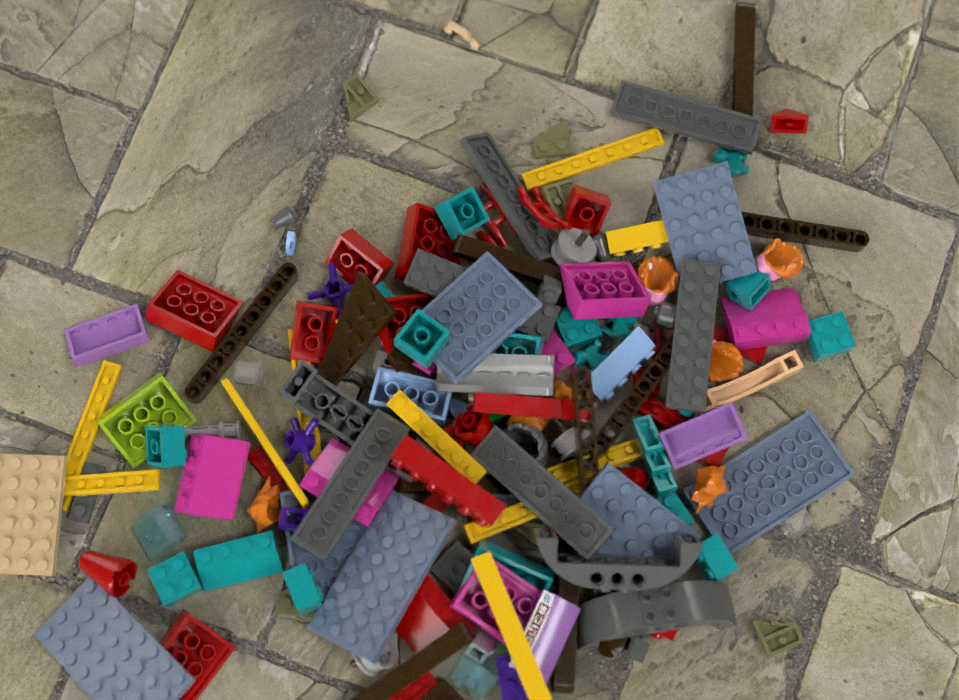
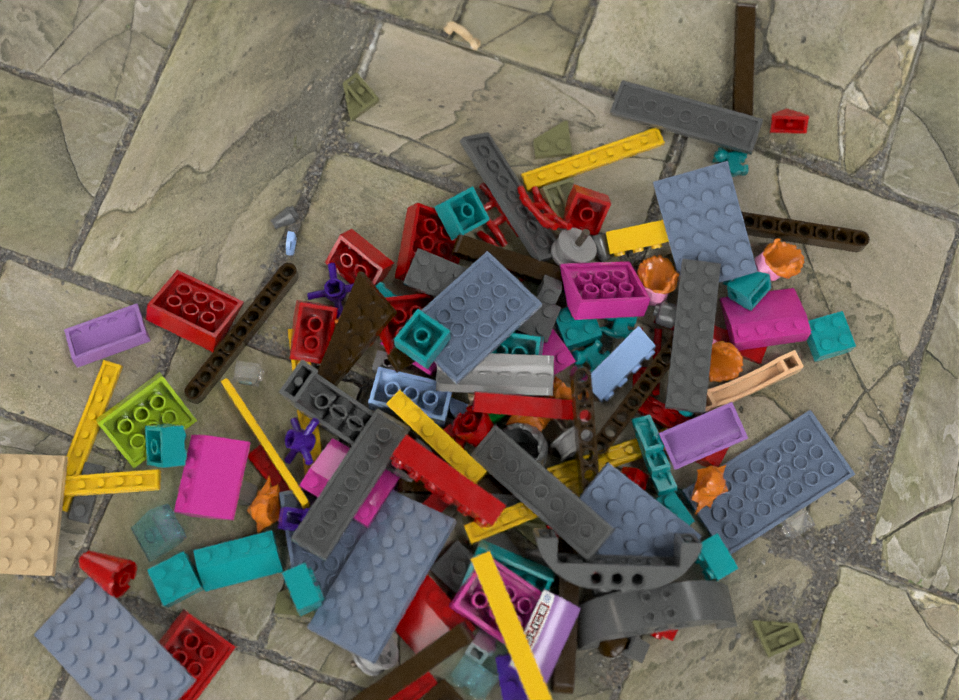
(220, 430): light grey pin -> none

